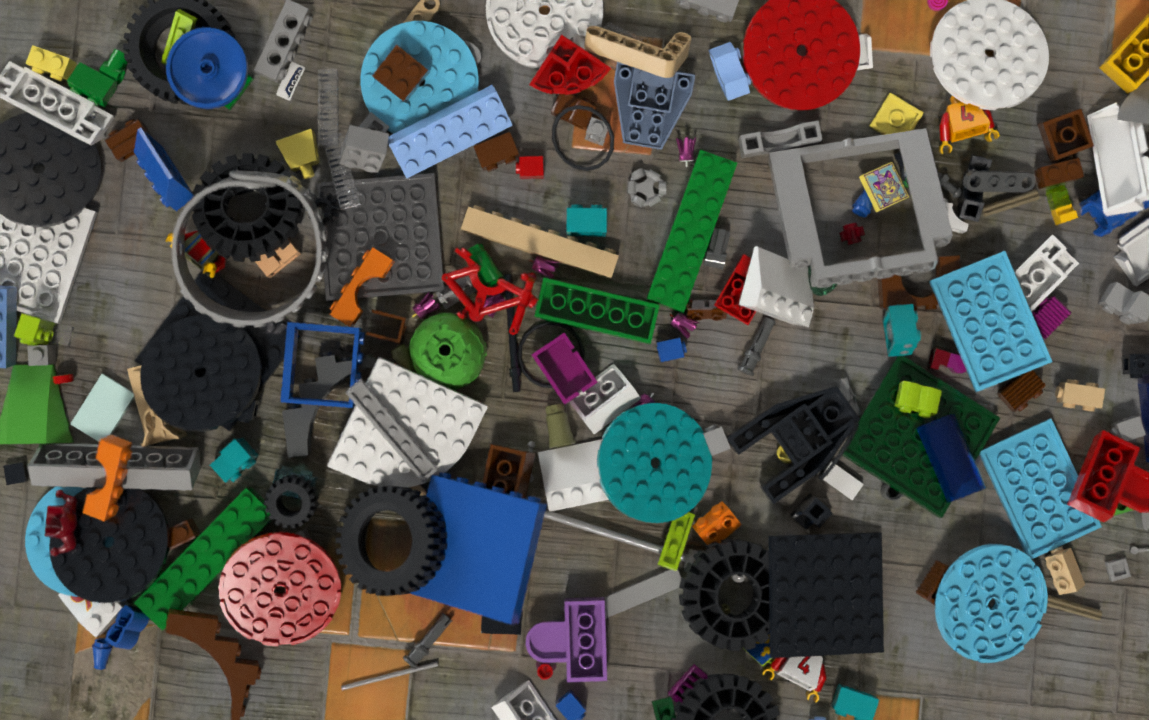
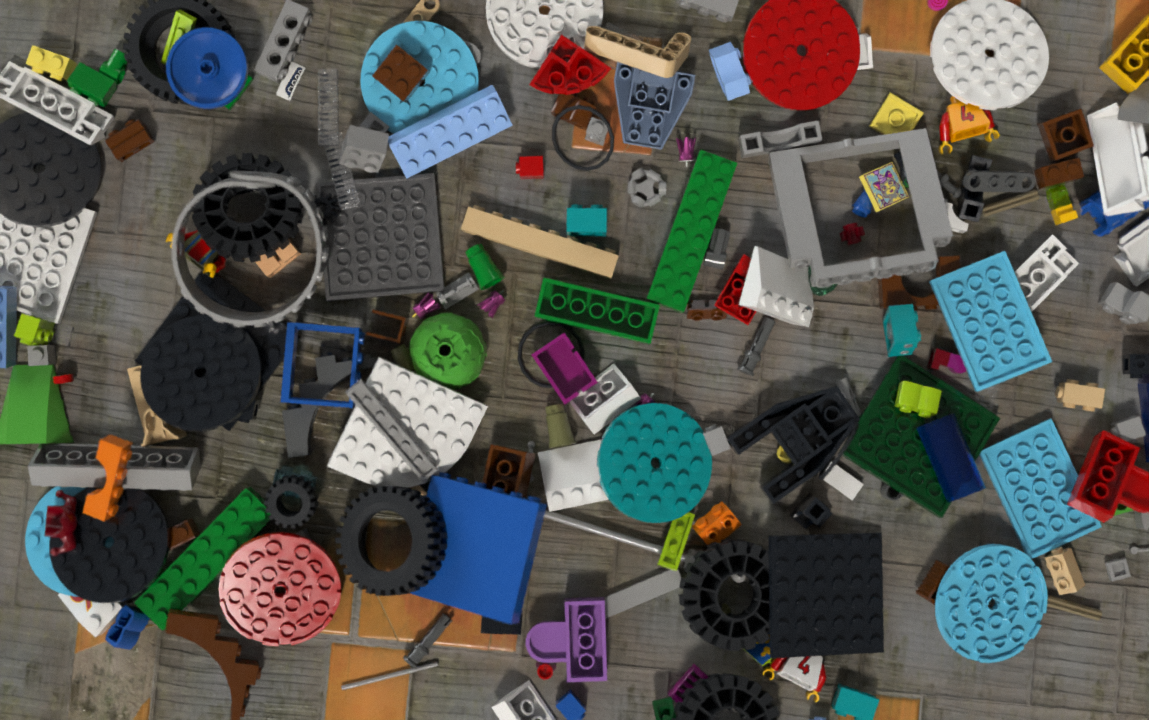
(15, 473): black tile -> none
(101, 653): blue cone -> none
(103, 408): light aqua tile -> none
(161, 171): blue slope -> none
(234, 459): teal brick -> none
(300, 152): light yellow torso -> none
(347, 308): orange arch -> none
(477, 310): red piece -> none
(496, 152): reddish brown brick -> none
(515, 371): black bar -> none
(544, 266): flat silver piece -> none
(671, 349): blue brick -> none
(682, 321): flat silver piece -> none
(1021, 390): reddish brown brick -> none
(1050, 315): magenta brick -> none

